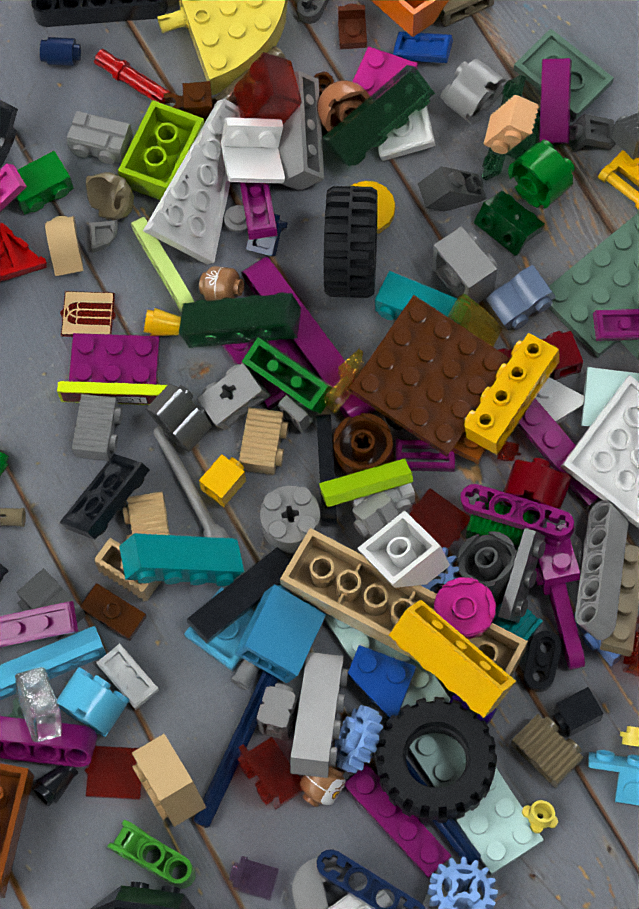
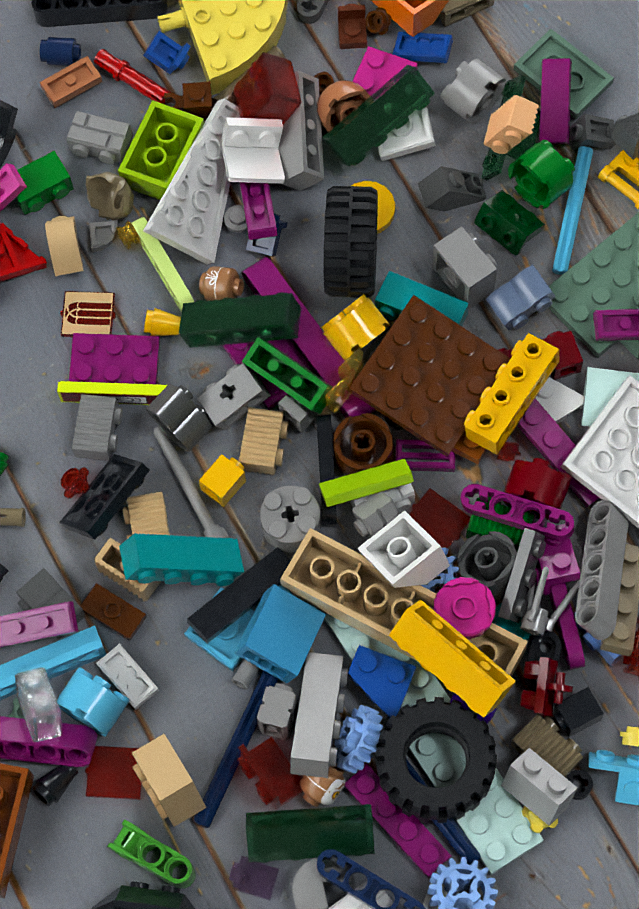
(71, 81): none -> nougat plate
(75, 482): none -> clear red plate
(128, 235): none -> clear yellow bush
(167, 53): none -> blue bracket
(309, 832): none -> clear green brick
(356, 328): none -> yellow brick
(373, 21): none -> reddish brown plate
(475, 319): clear yellow slope -> none
(535, 619): none -> light grey plant
(539, 786): none -> light grey brick
(549, 686): none -> dark red hips
(572, 210): none -> medium azure axle
(583, 777): none -> black bush

